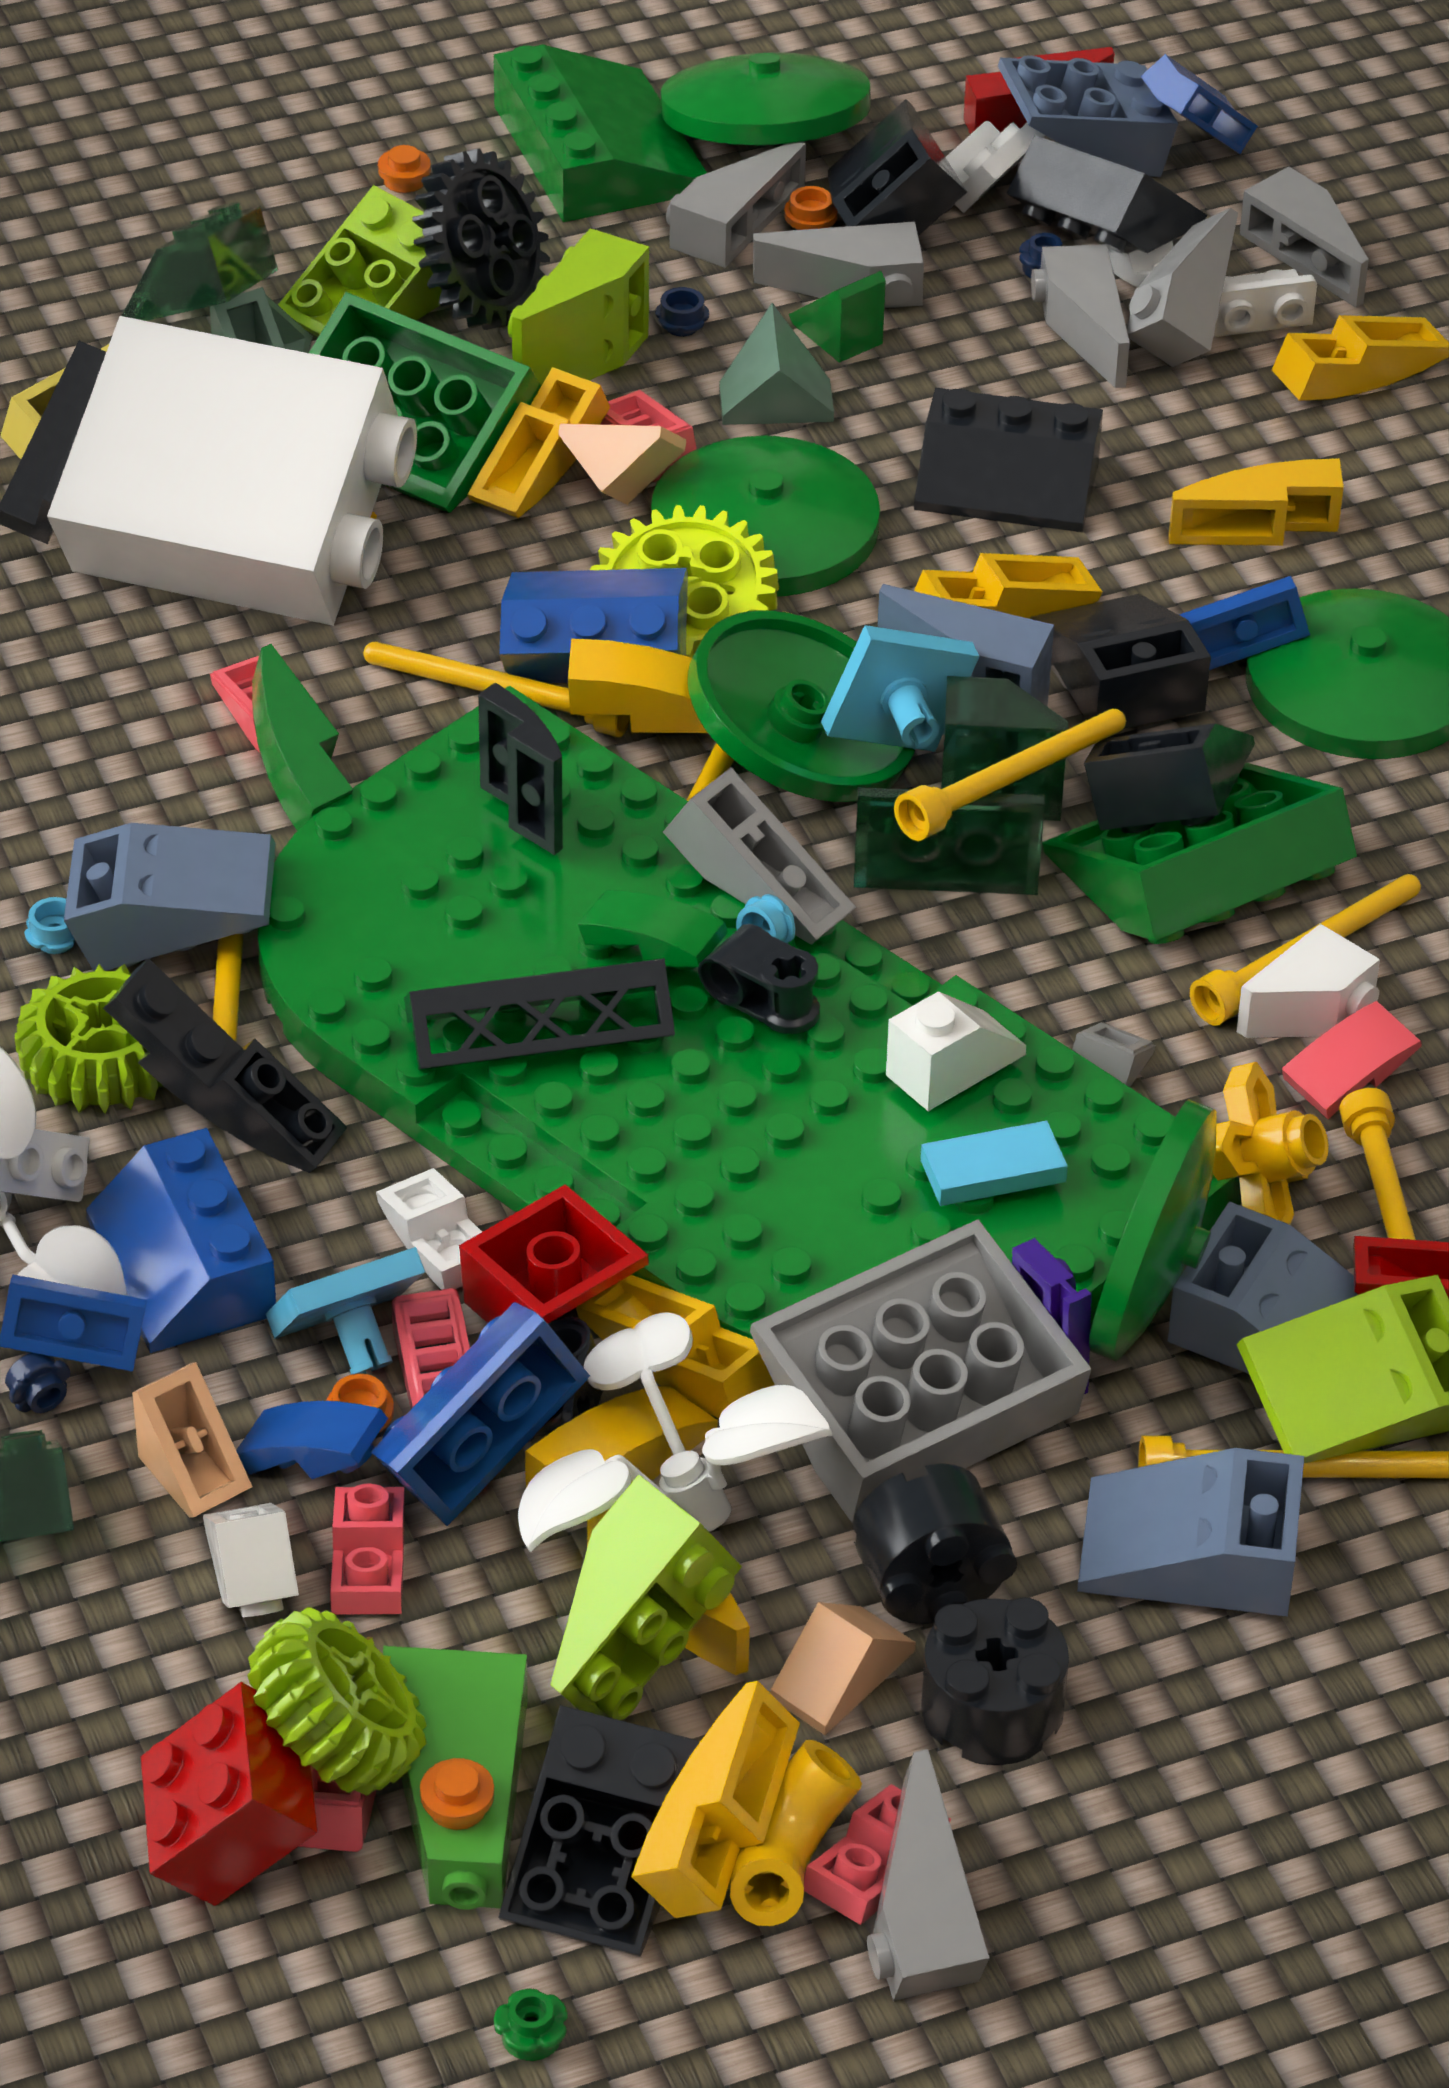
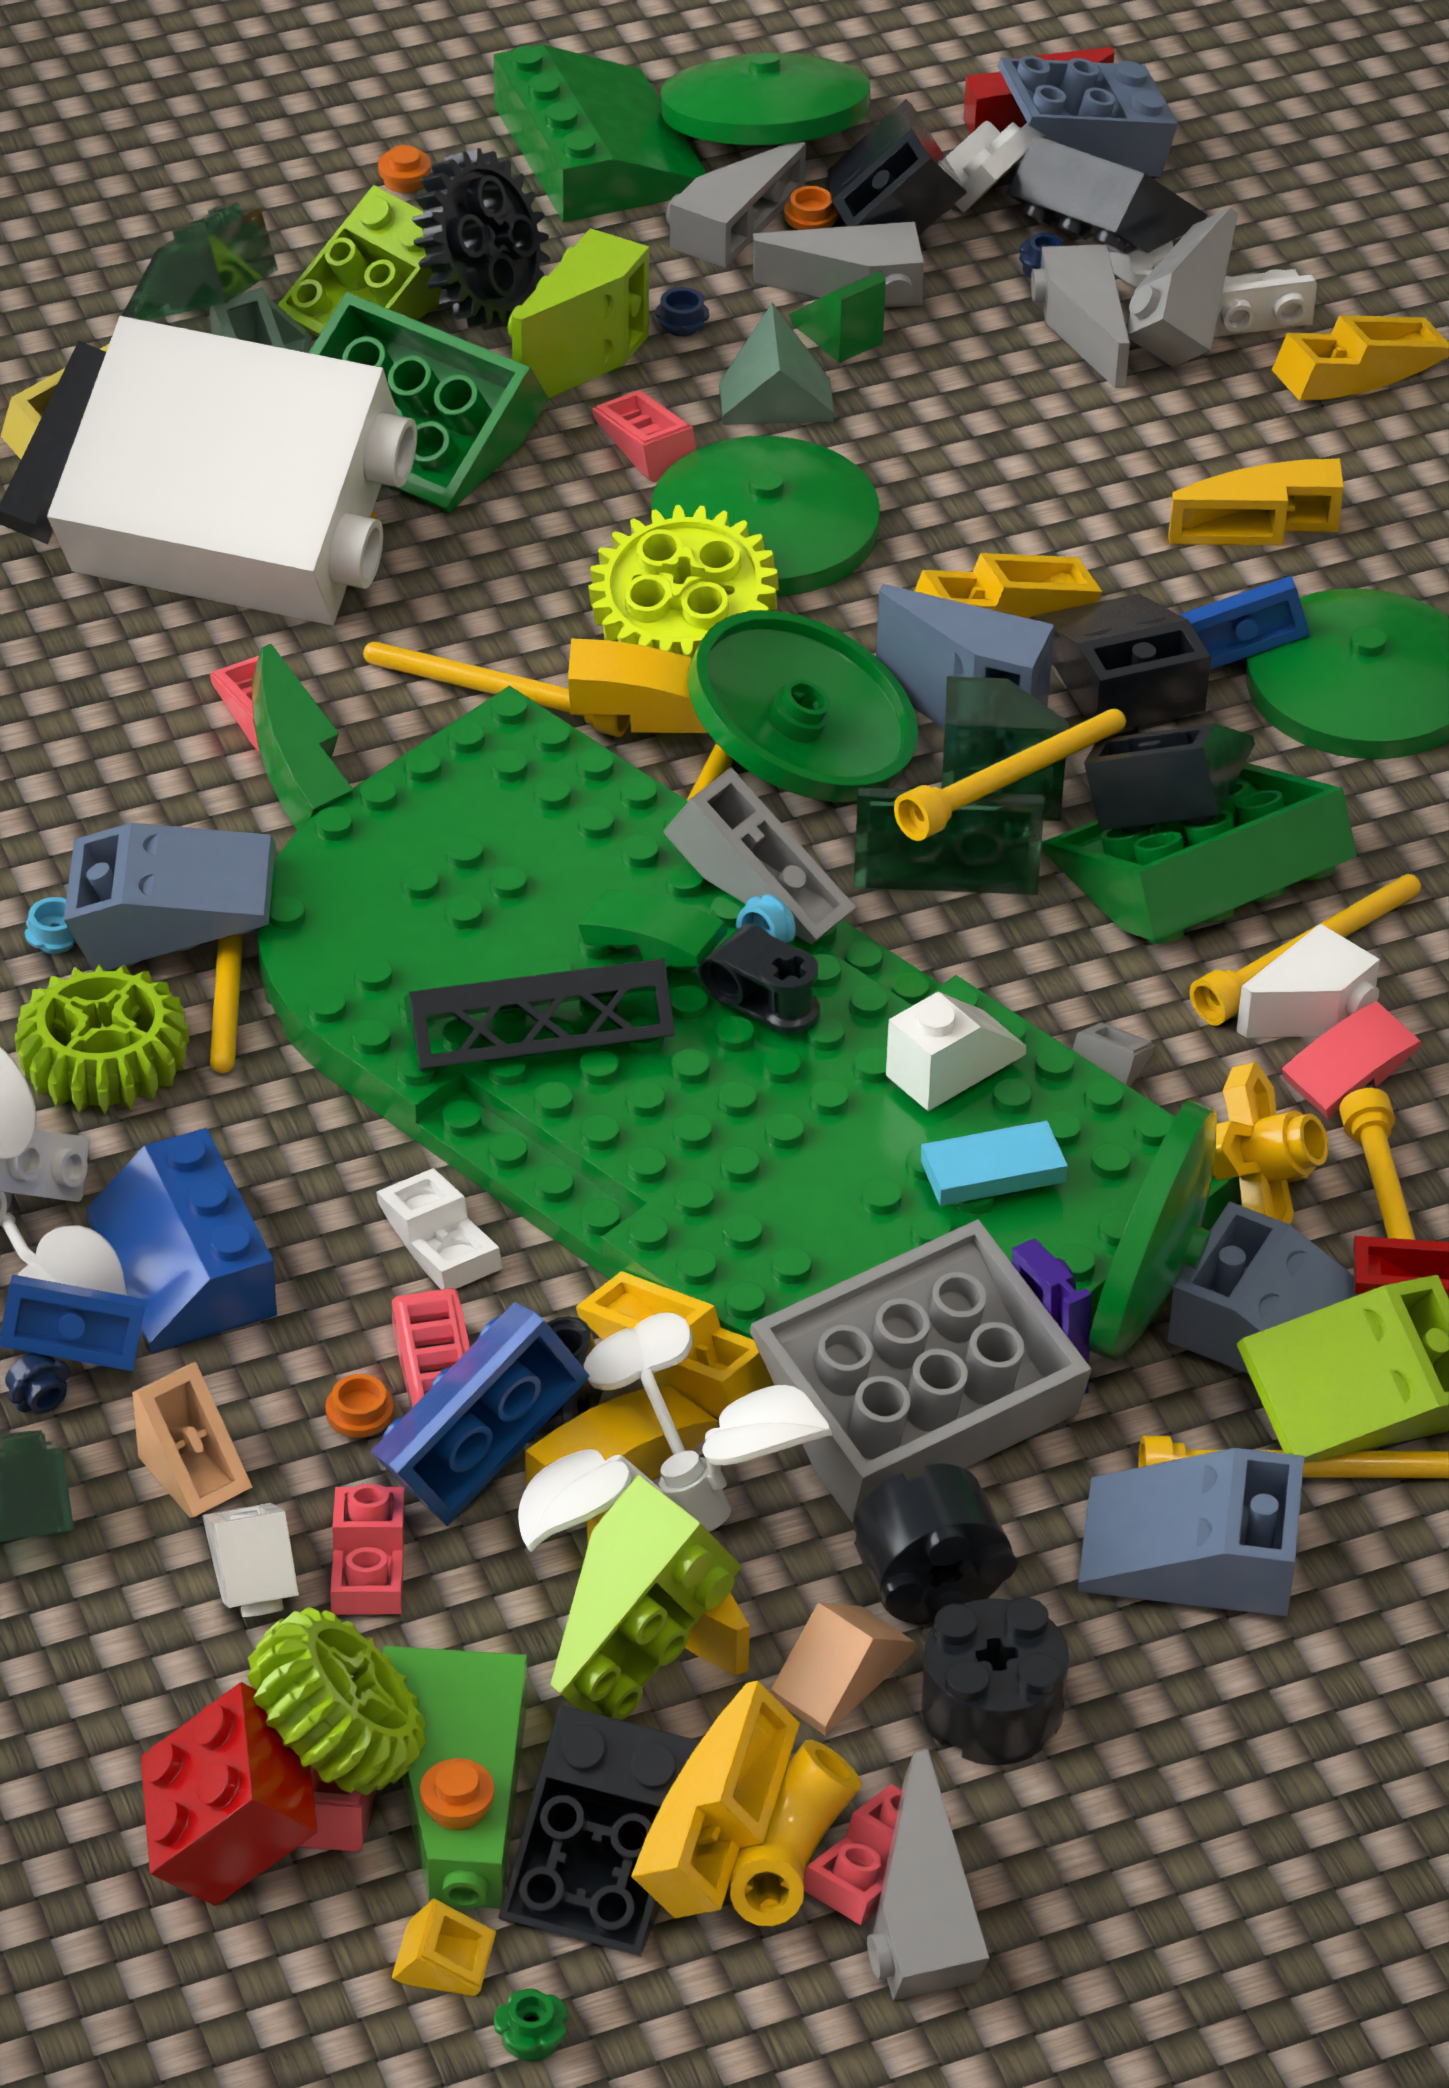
(227, 1084): black slope -> none
(314, 1435): blue slope -> none
(348, 1302): medium azure tile -> none
(444, 1951): none -> yellow slope
(521, 766): black slope -> none
(530, 451): yellow slope -> none
(546, 1258): red slope -> none
(617, 605): blue slope -> none
(622, 457): light nougat slope -> none
(897, 688): medium azure tile -> none
(1009, 459): black slope -> none
(1198, 103): blue piece -> none
(1306, 231): light grey slope -> none

